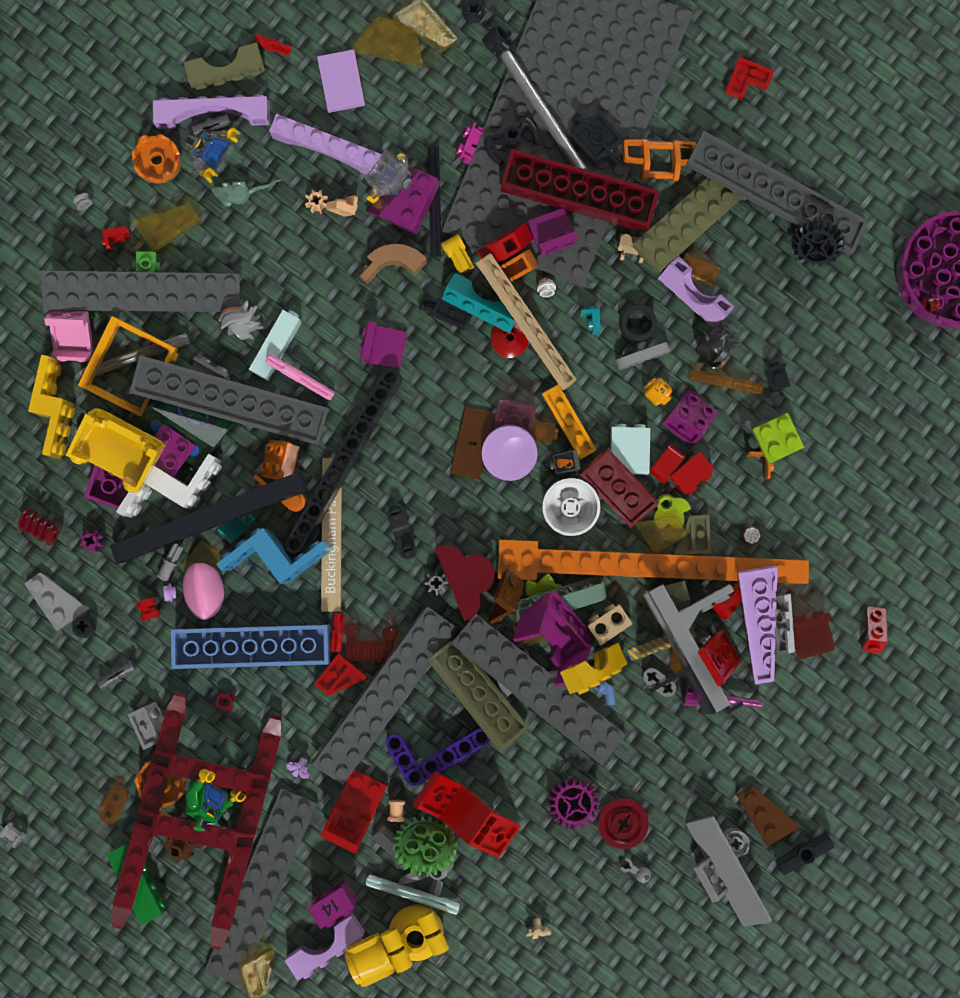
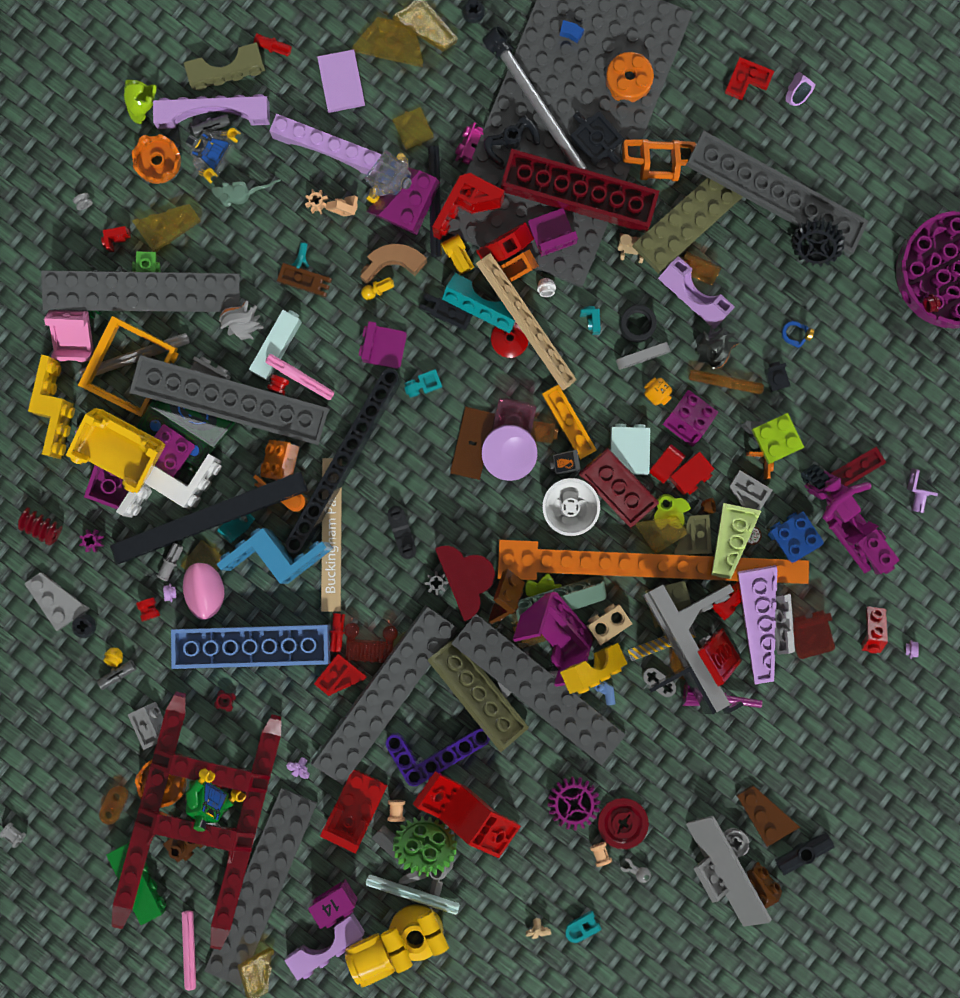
(113, 657): none -> yellow plate
(138, 99): none -> lime helmet
(188, 950): none -> bright pink axle
(278, 384): none -> red wheel
(301, 256): none -> teal bar
(303, 279): none -> reddish brown hinge
(369, 292): none -> yellow axle
(413, 128): none -> clear yellow piece
(428, 382): none -> teal plate
(471, 195): none -> red bracket
(571, 31): none -> blue piece
(575, 931): none -> teal plate
(601, 854): none -> light nougat bush
(626, 89): none -> orange plate
(709, 506): none -> reddish brown hinge
(733, 534): none -> yellowish green wing
(749, 491): none -> light grey wing
(767, 889): none -> reddish brown bracket
(796, 536): none -> blue bracket
(799, 90): none -> lavender rock
(808, 331): none -> blue piece
(844, 518): none -> magenta piece
(859, 466): none -> dark red plate
(912, 649): none -> lavender plate
(920, 494): none -> lavender bracket

